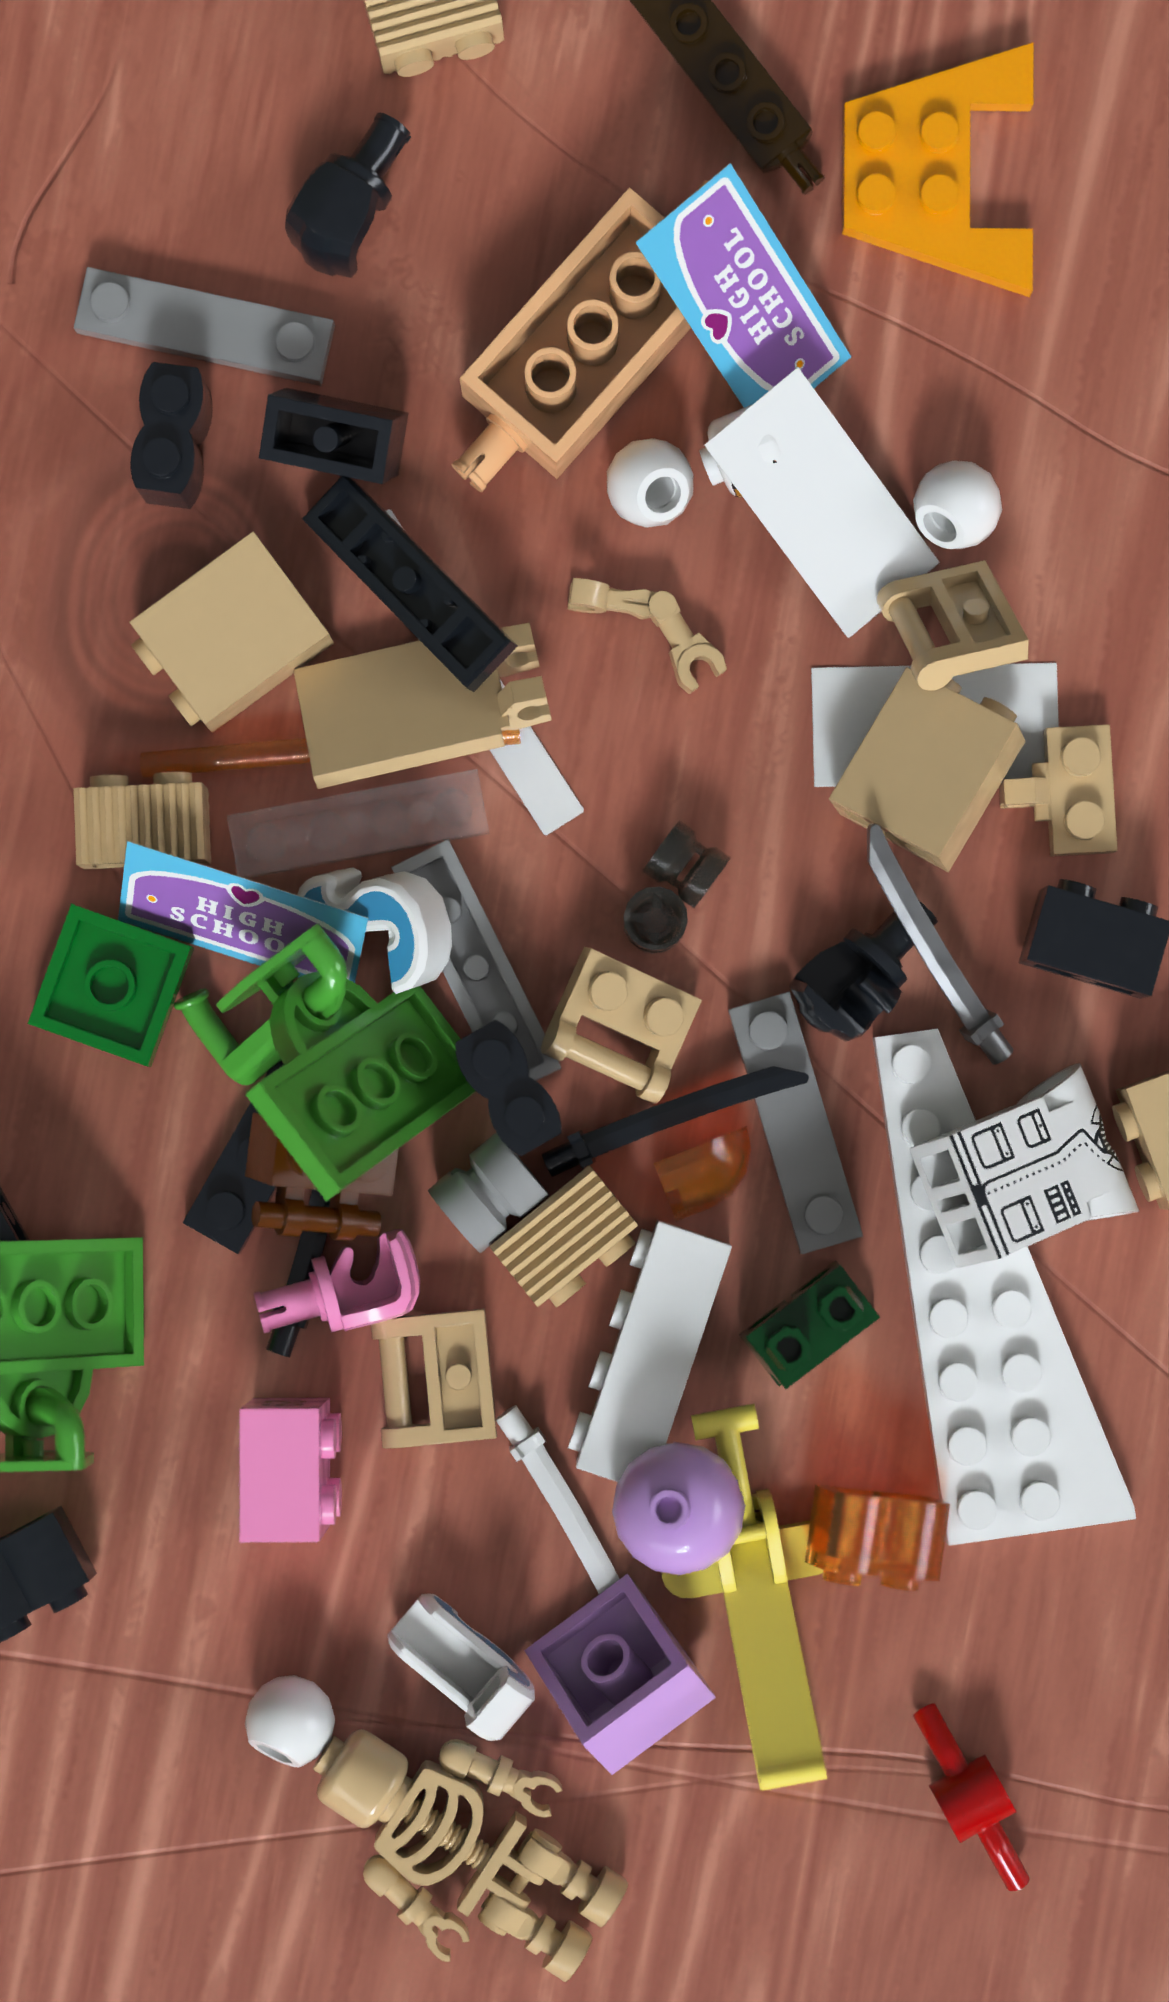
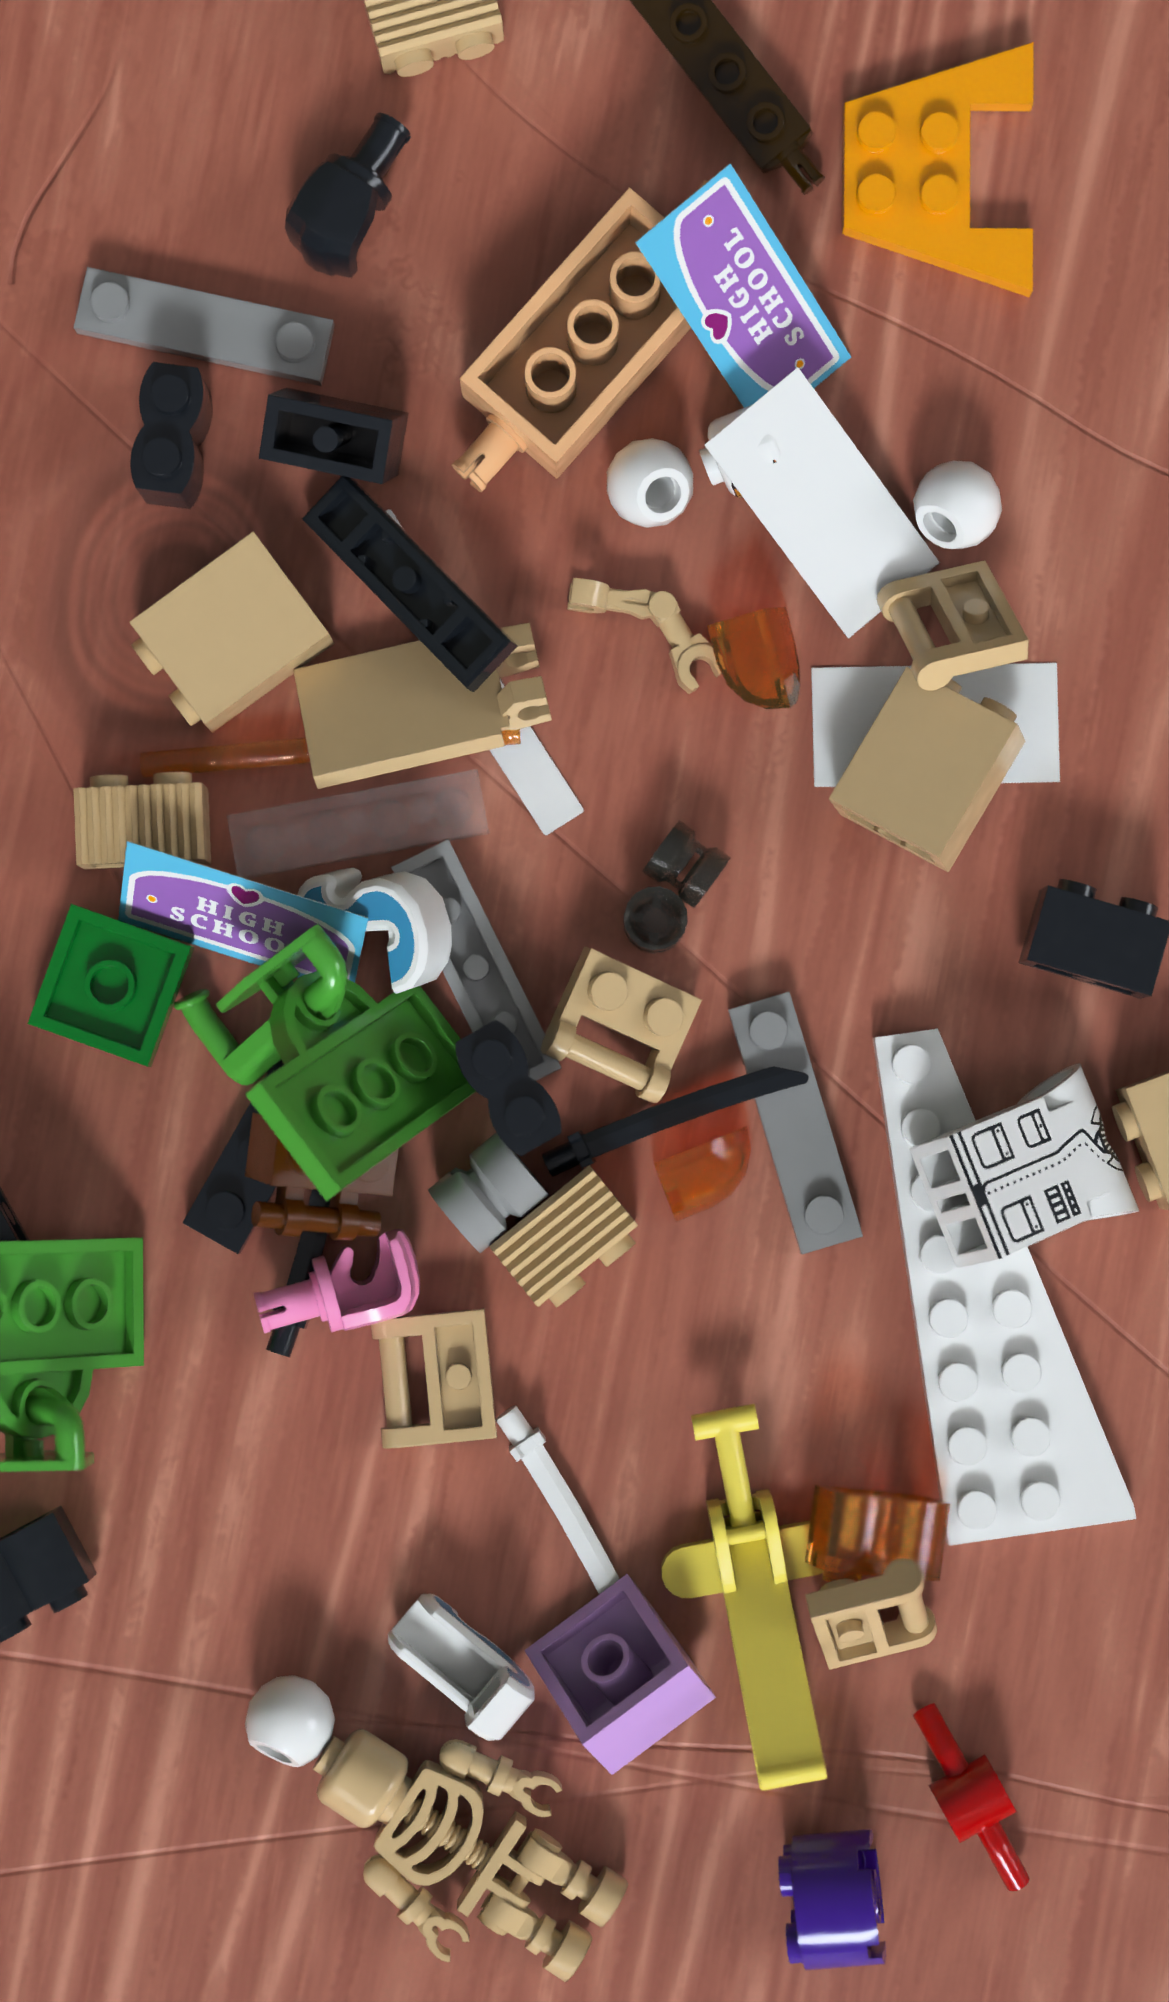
(287, 1469): bright pink brick -> none
(653, 1351): white brick -> none
(678, 1508): lavender cylinder -> none
(758, 657): none -> clear orange brick
(810, 1326): dark green hips -> none
(834, 1898): none -> dark purple brick
(850, 1620): none -> tan plate
(854, 979): black piece -> none
(980, 1024): flat silver sword -> none
(1071, 790): tan hinge -> none

